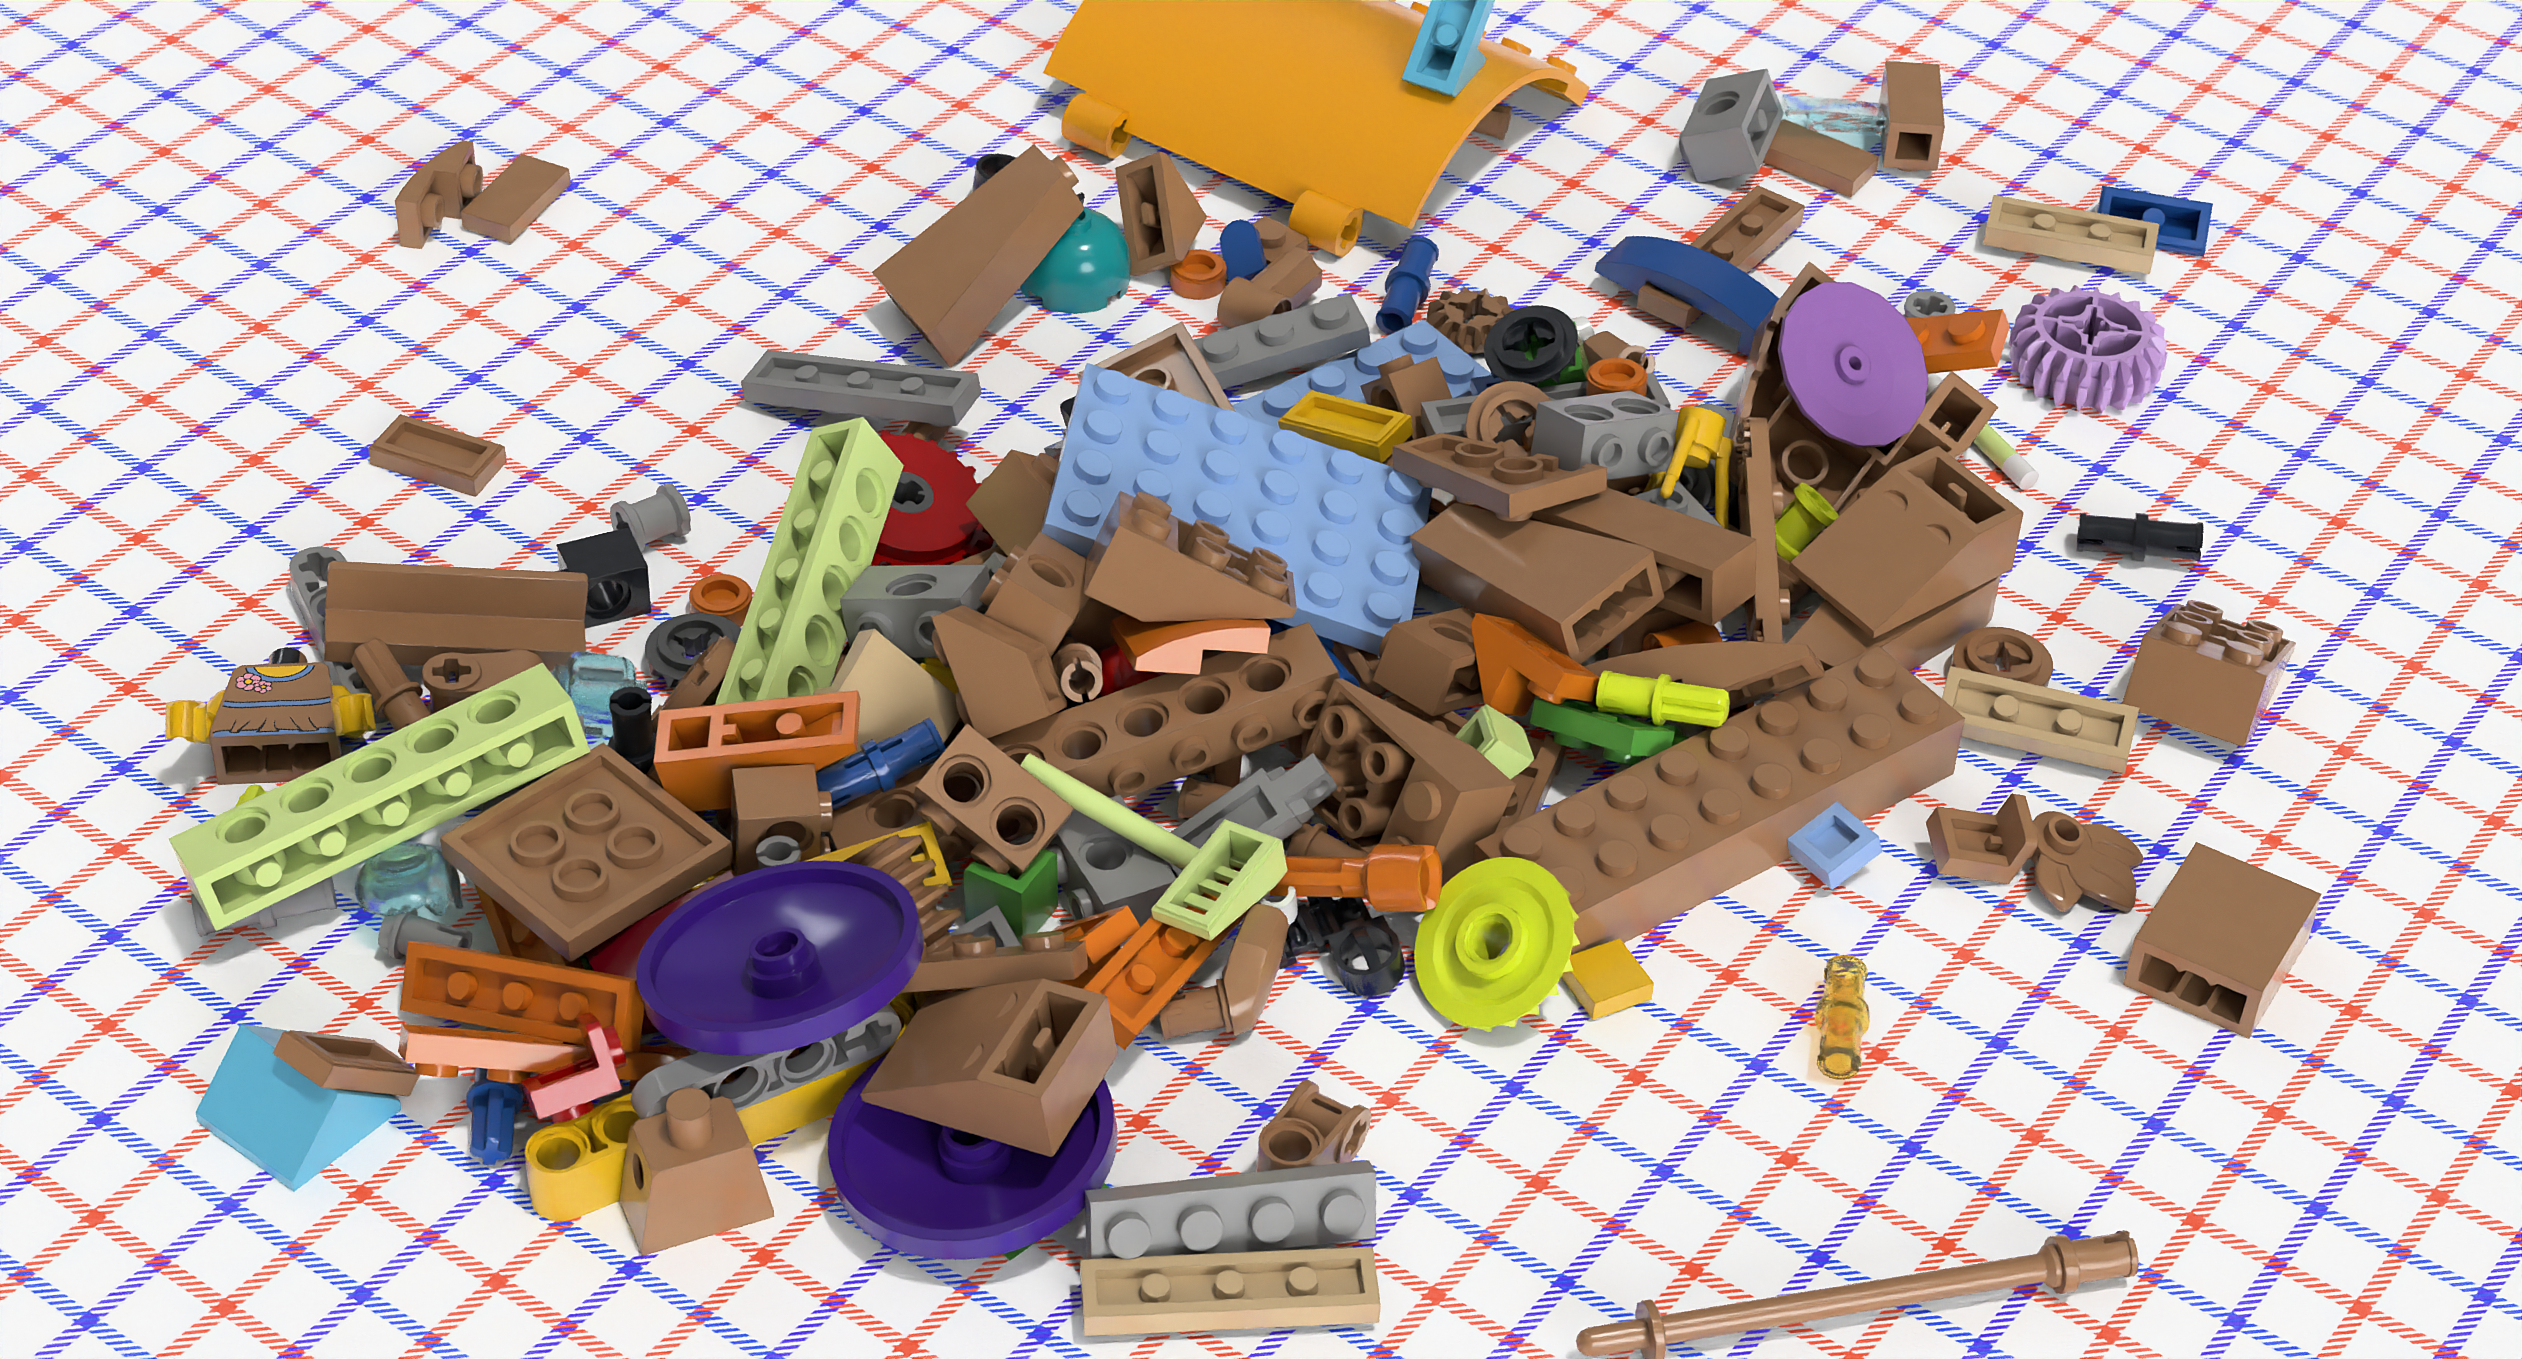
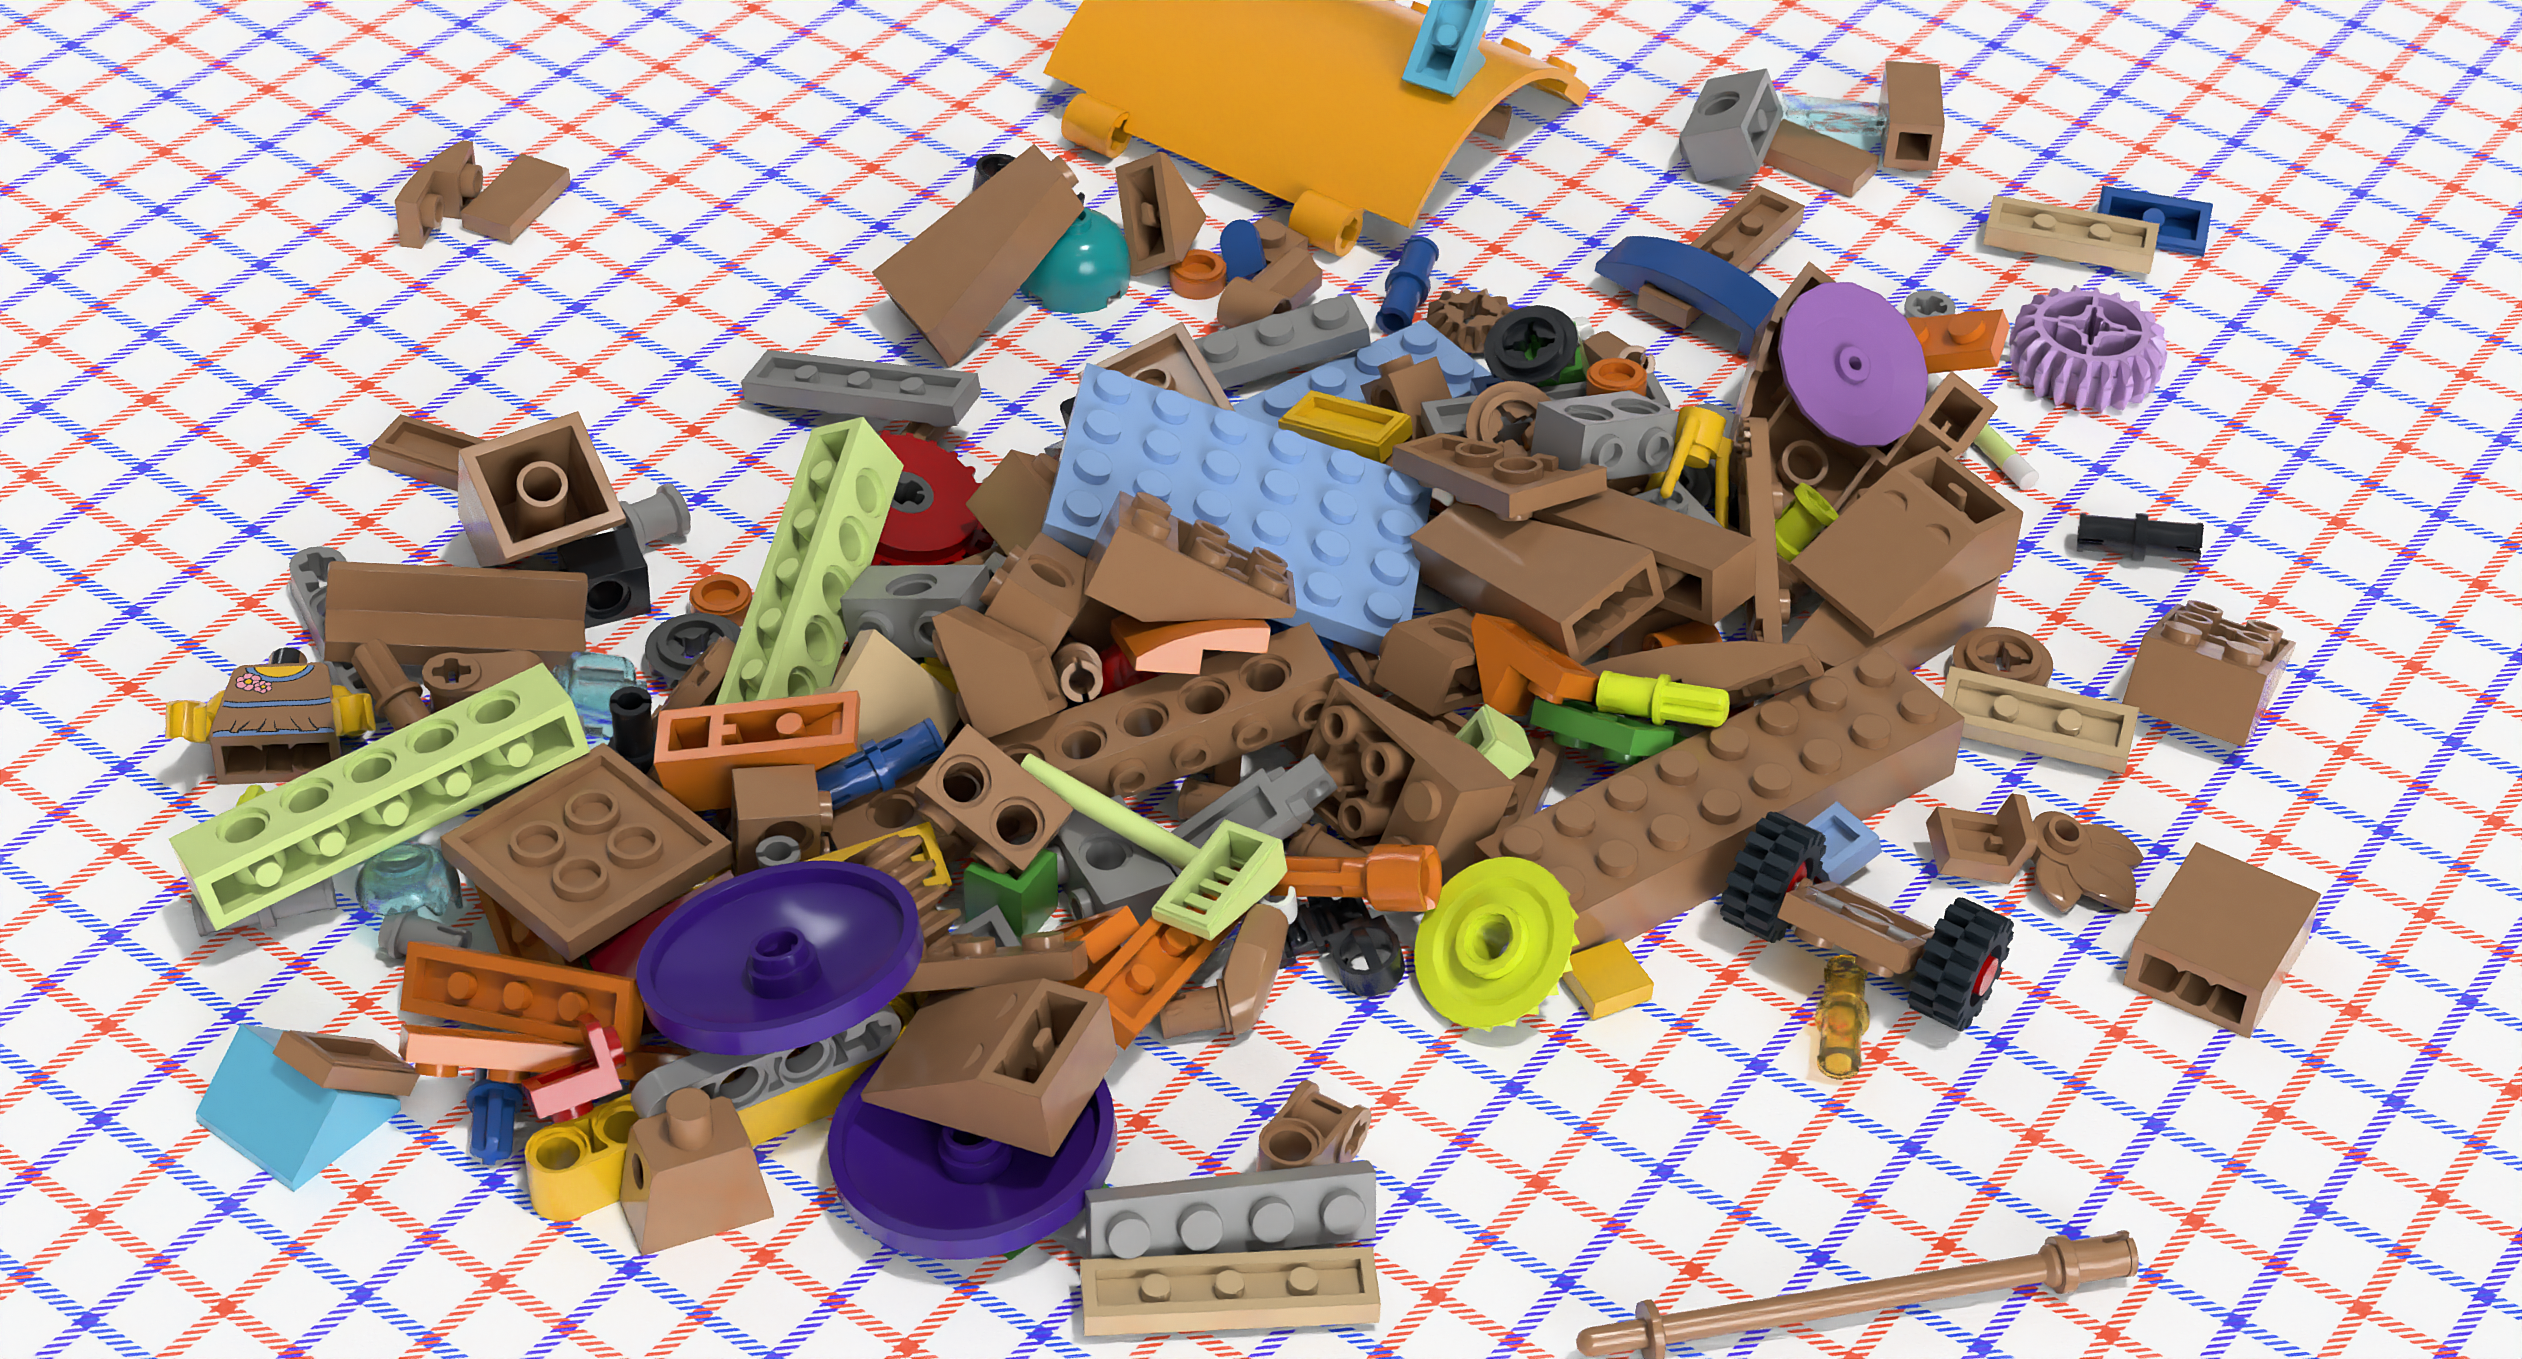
(534, 491): none -> medium nougat slope
(1777, 891): none -> black plate

